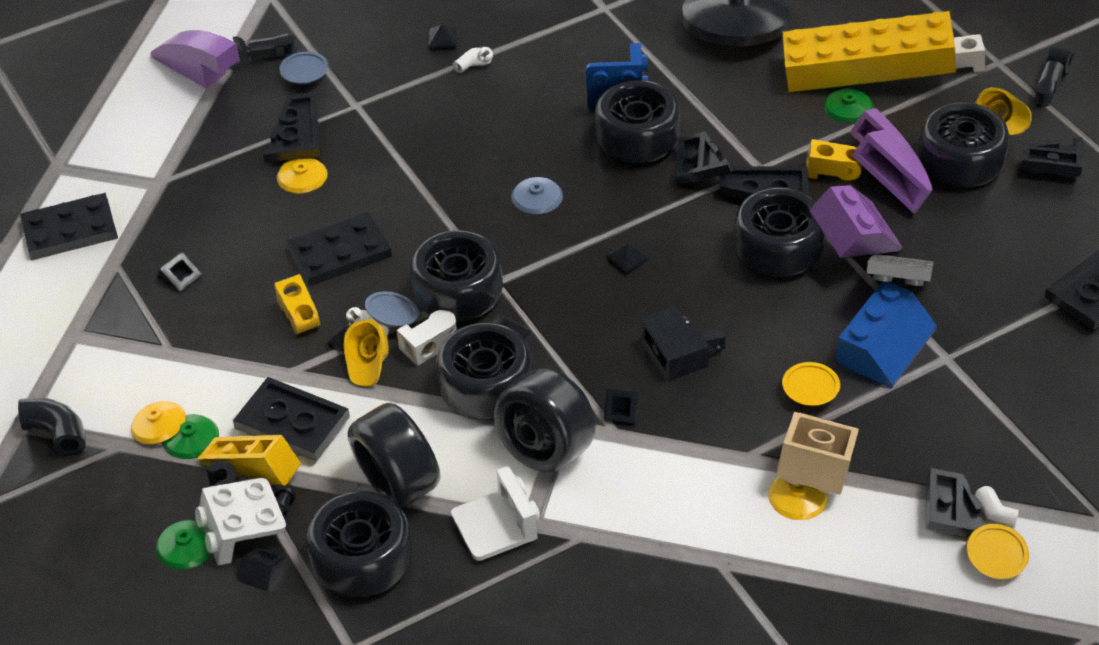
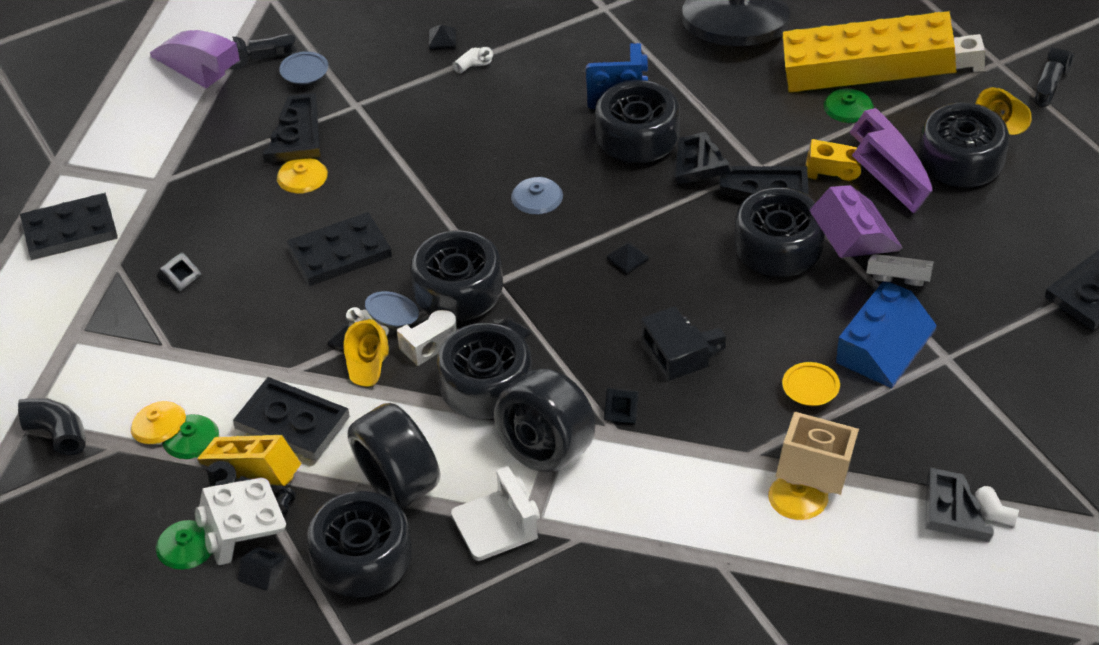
(297, 304): yellow leg -> none
(998, 551): yellow piece -> none
(1054, 159): black wing -> none

